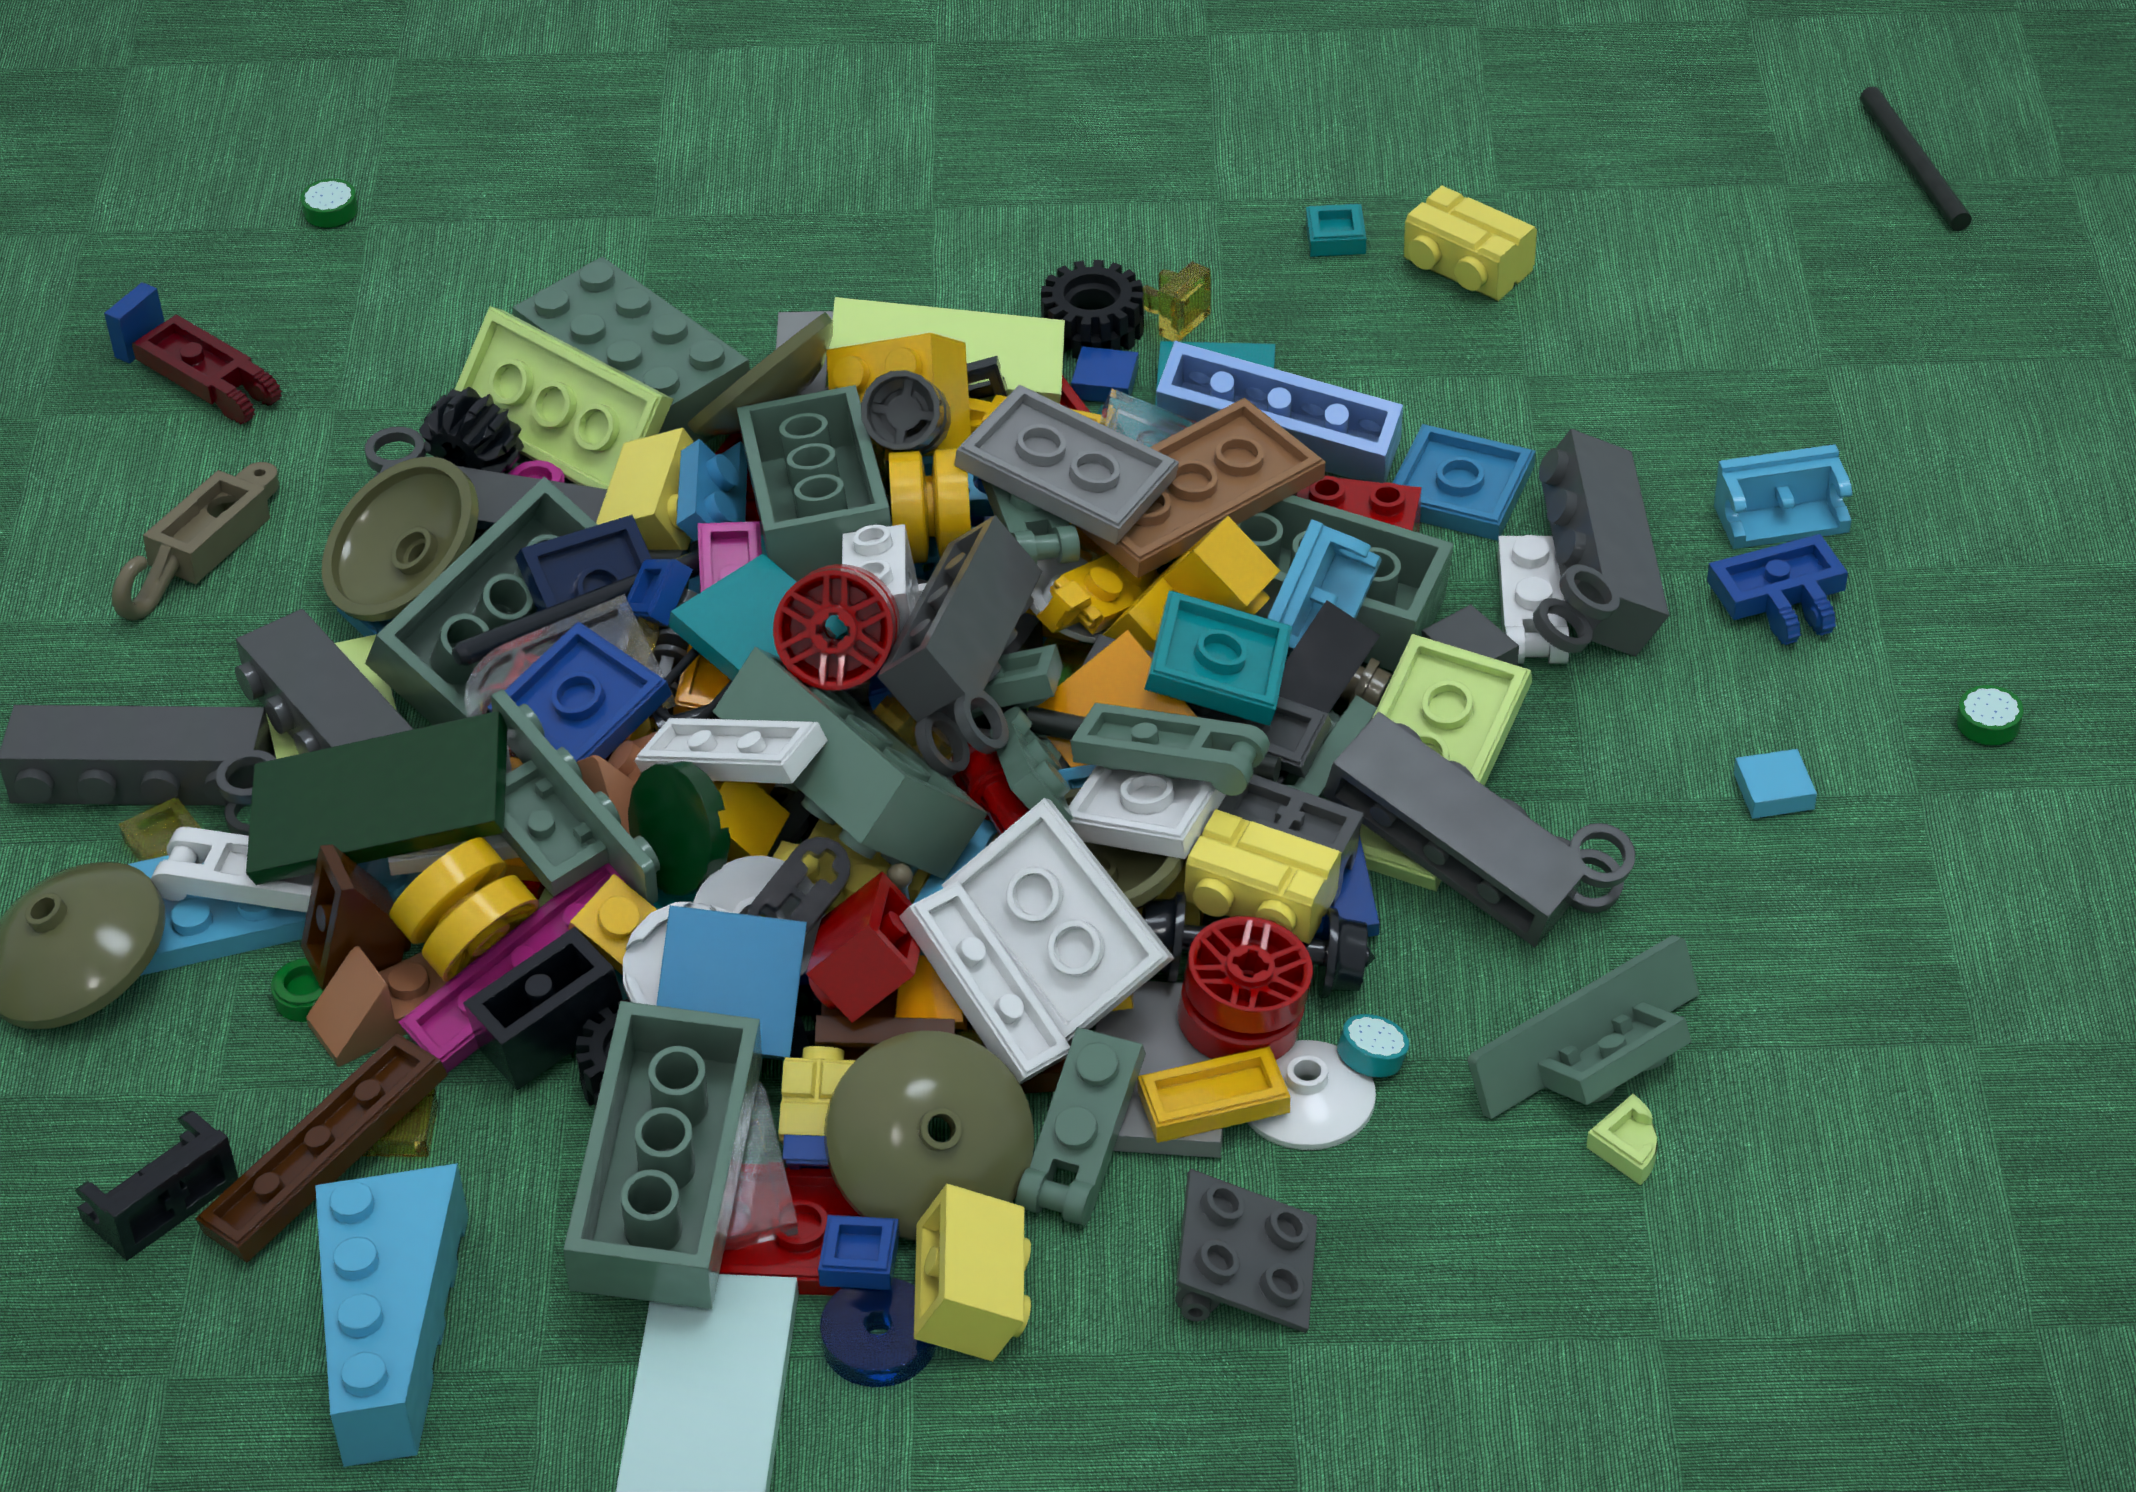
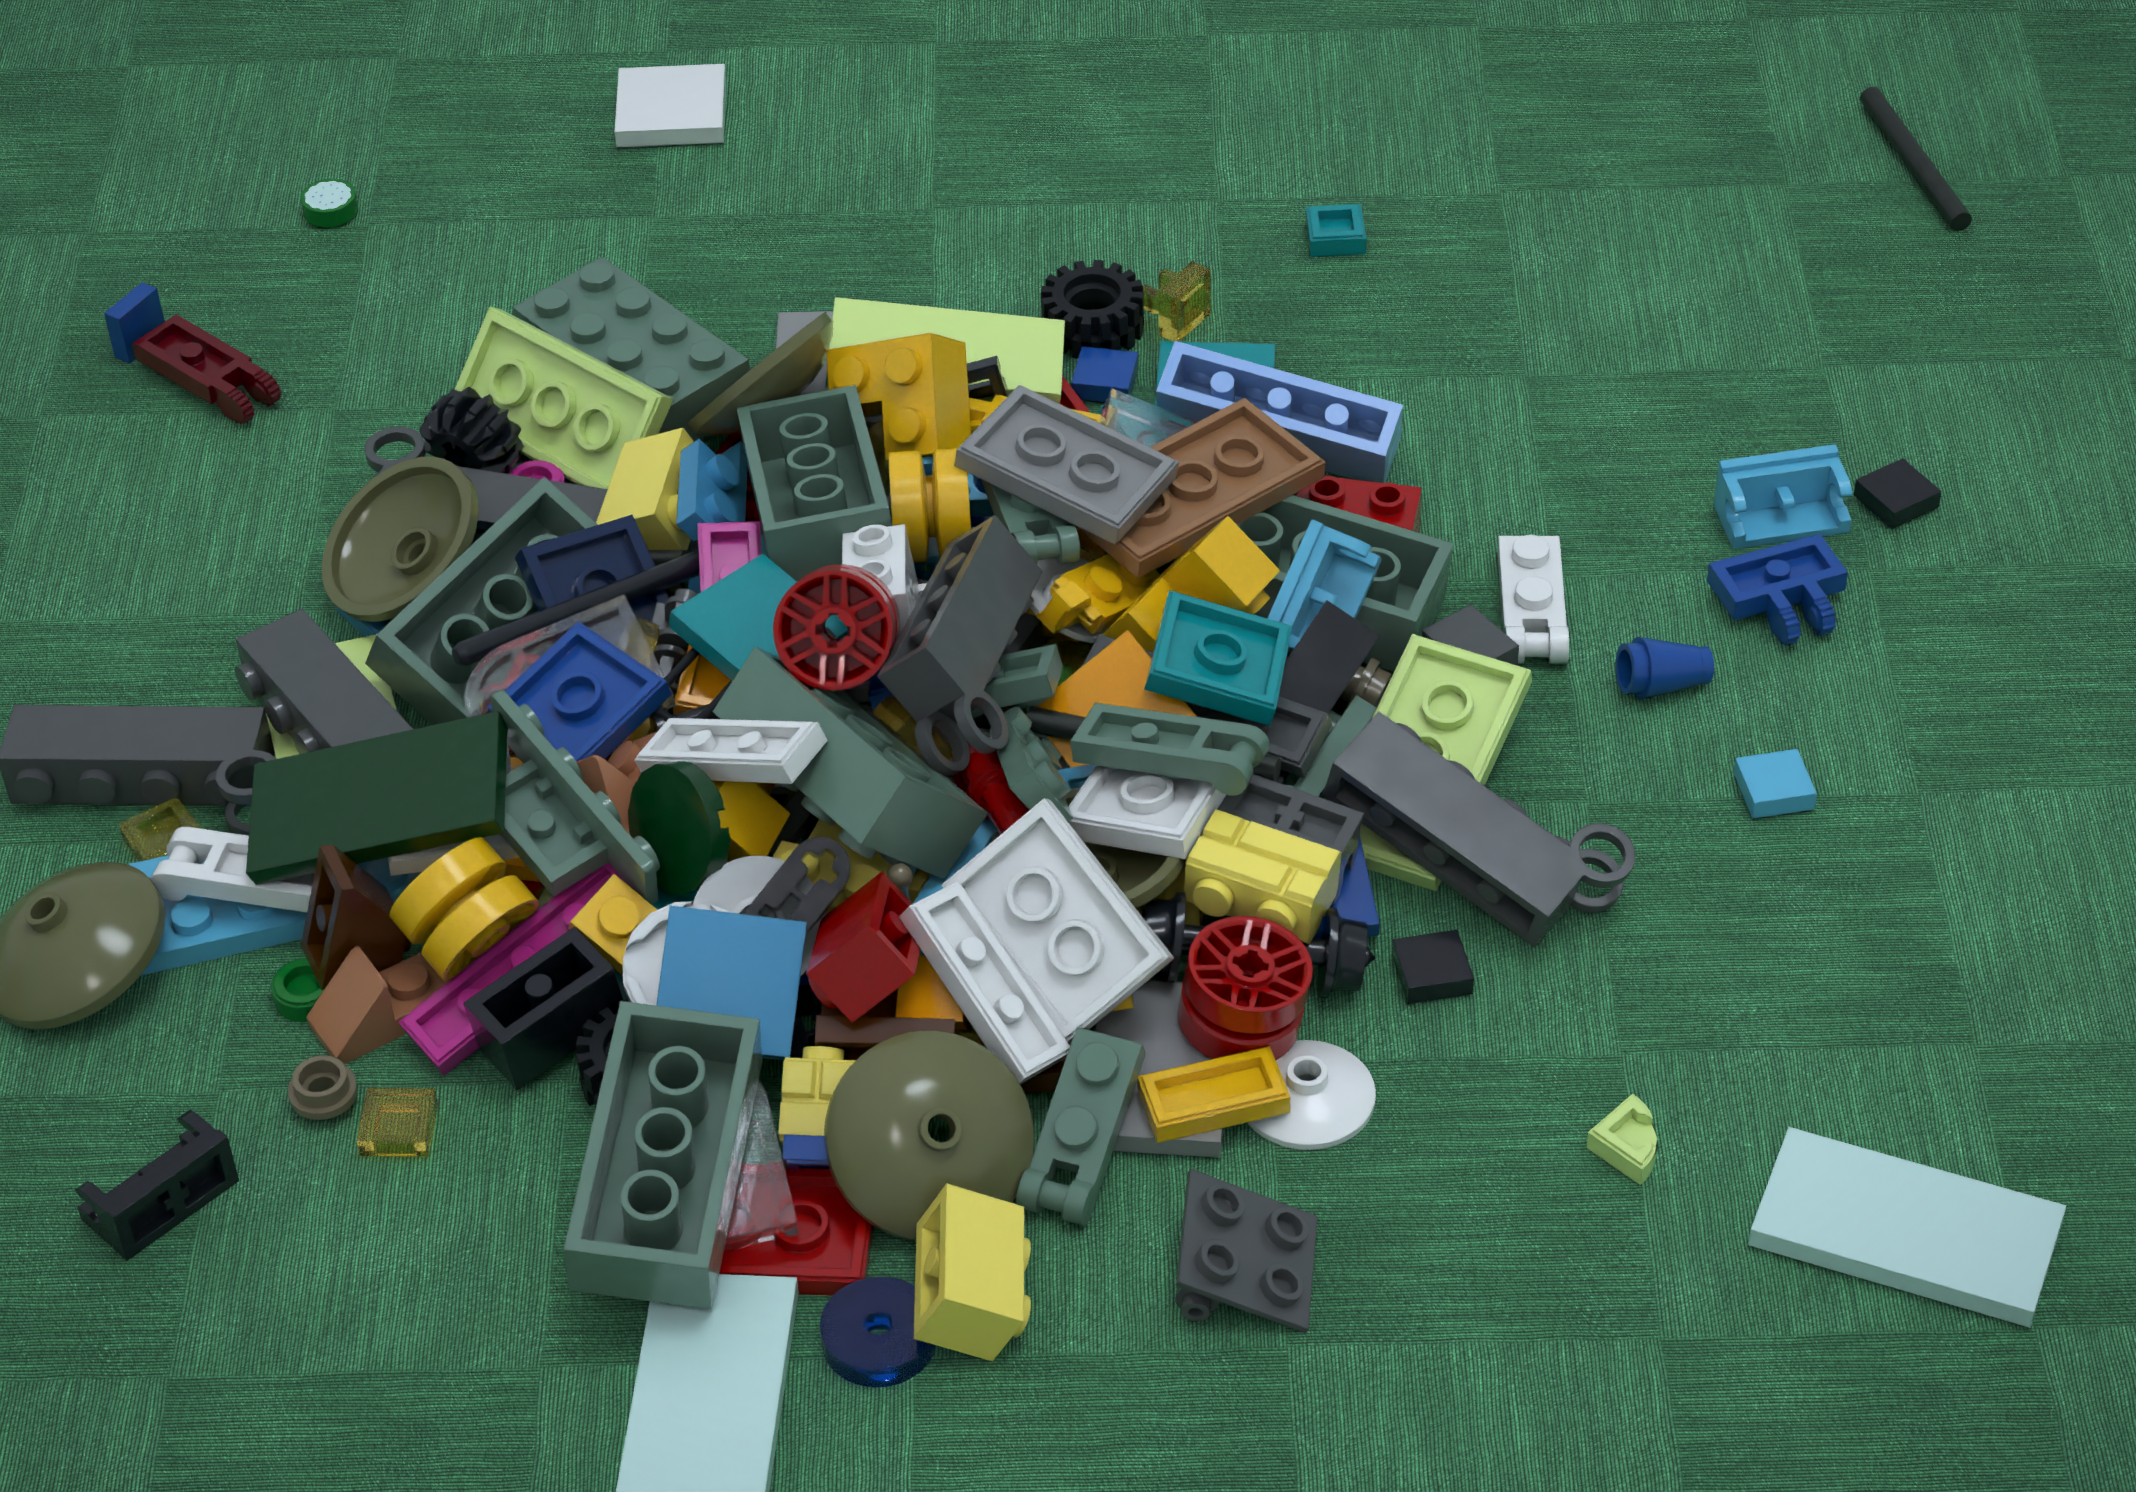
(197, 535): dark tan piece -> none
(321, 1147): reddish brown tile -> none
(322, 1088): none -> dark tan plate
(385, 1290): medium azure wedge -> none
(658, 589): blue tile -> none
(670, 105): none -> white tile
(859, 1252): blue tile -> none
(905, 412): dark grey wheel -> none
(1372, 1045): tile -> none
(1432, 966): none -> black tile
(1466, 480): dark azure tile -> none
(1469, 243): light yellow brick -> none
(1594, 1035): sand green bracket -> none
(1600, 547): dark grey hinge -> none
(1660, 667): none -> blue cone
(1897, 493): none -> black tile
(1908, 1226): none -> light aqua tile
(1989, 715): tile -> none

